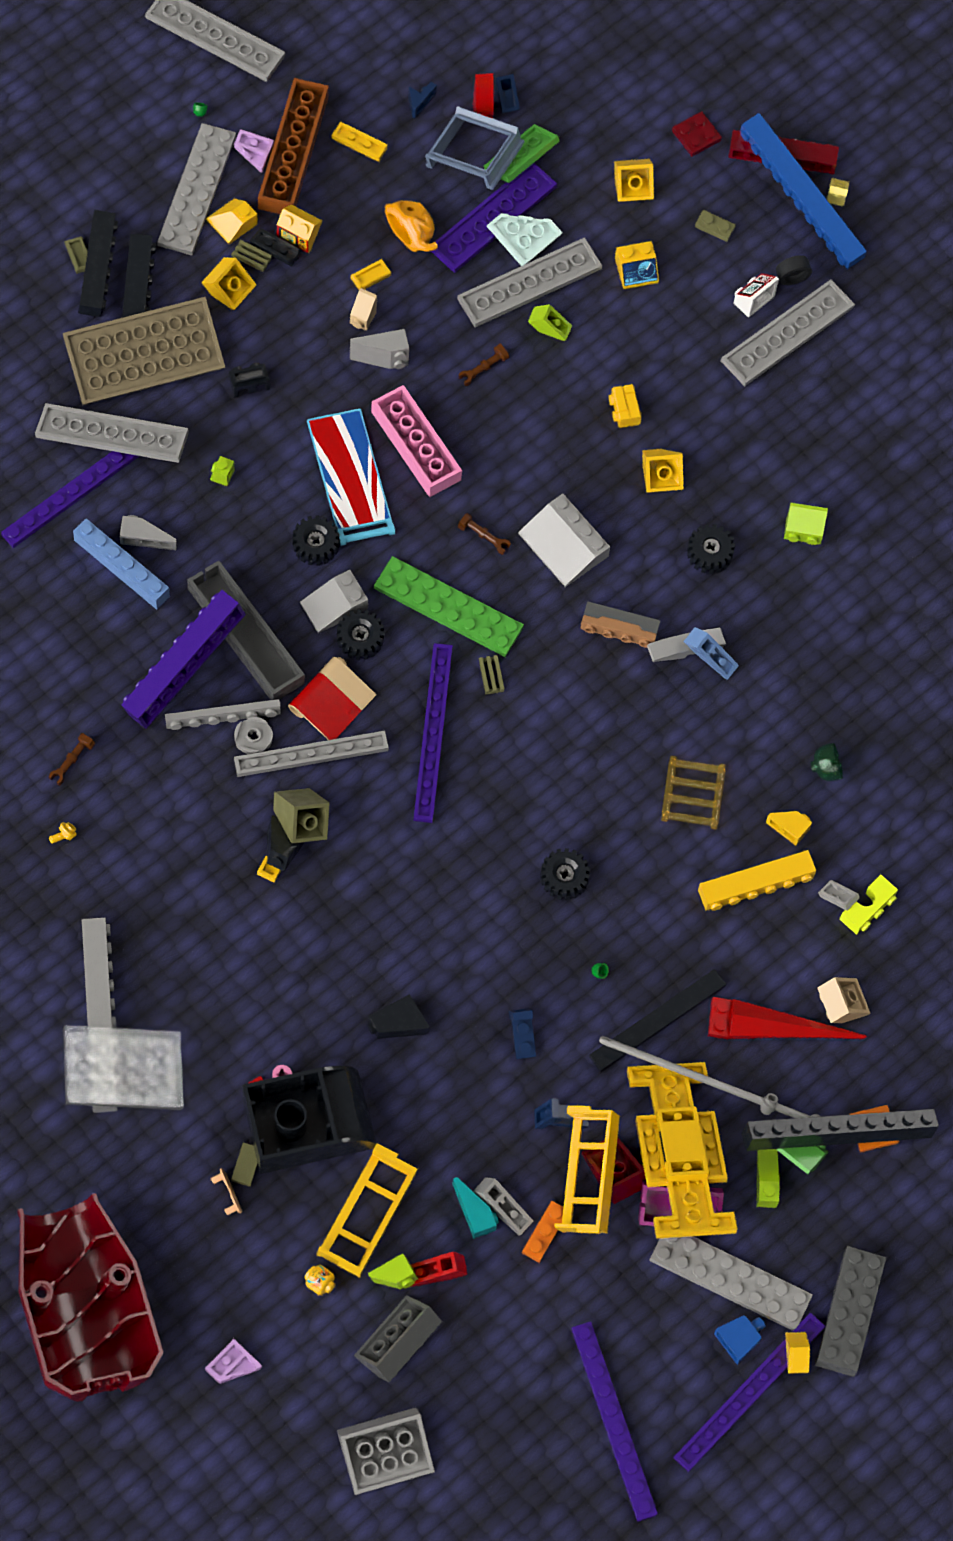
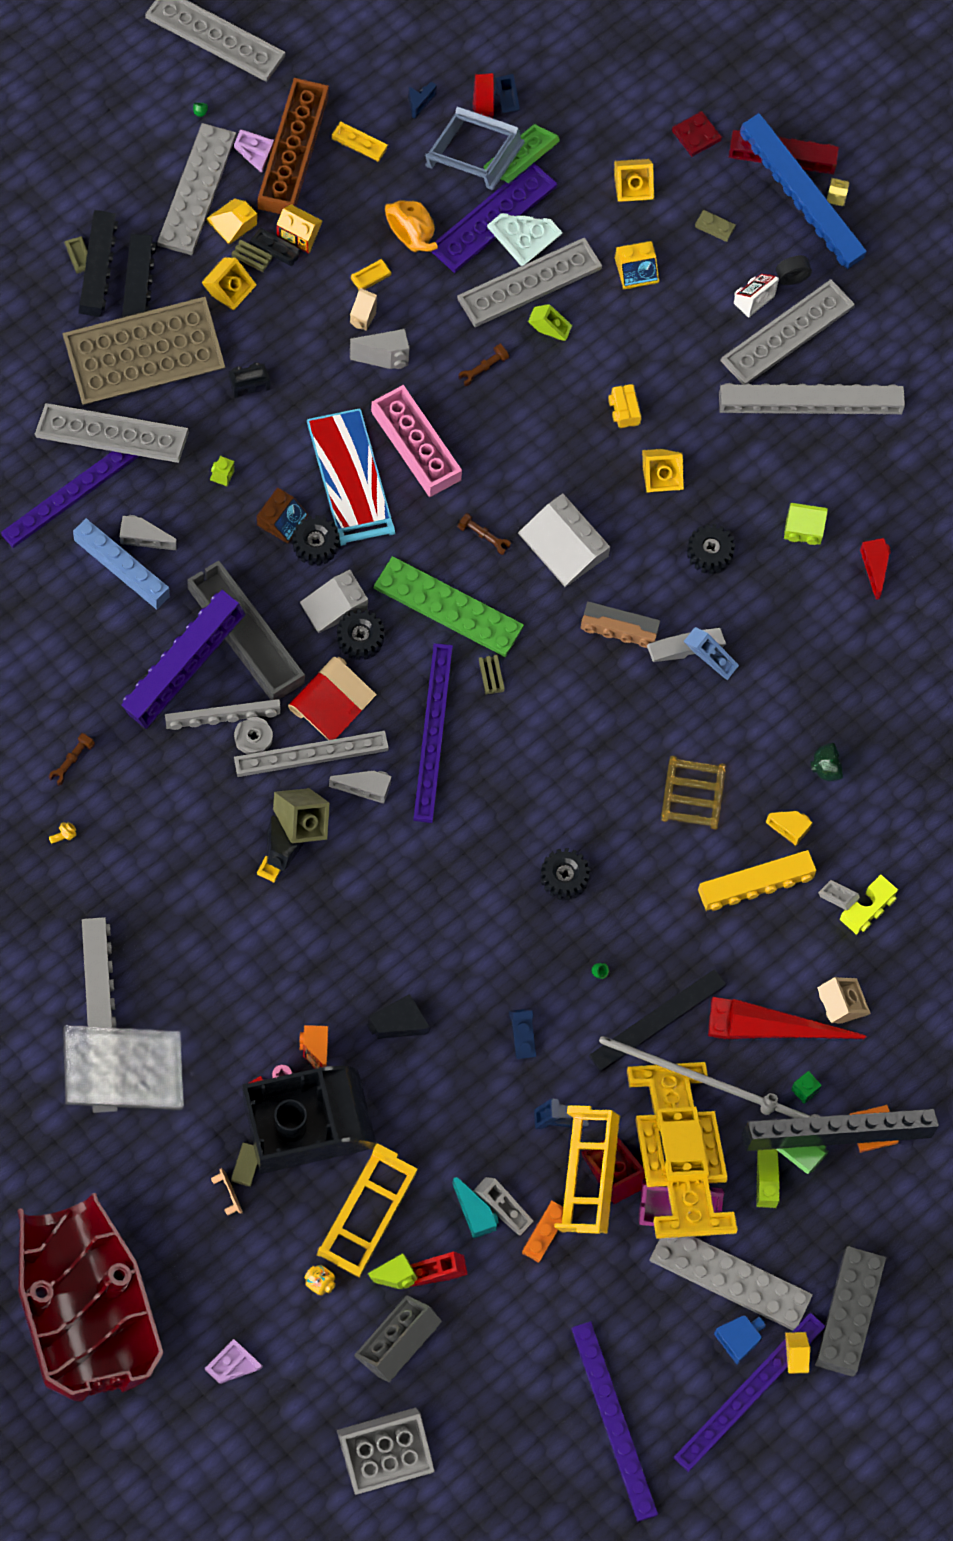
(281, 515): none -> slope
(314, 1045): none -> orange slope
(367, 784): none -> light grey slope
(806, 1087): none -> green brick
(811, 399): none -> light grey brick
(875, 558): none -> red slope

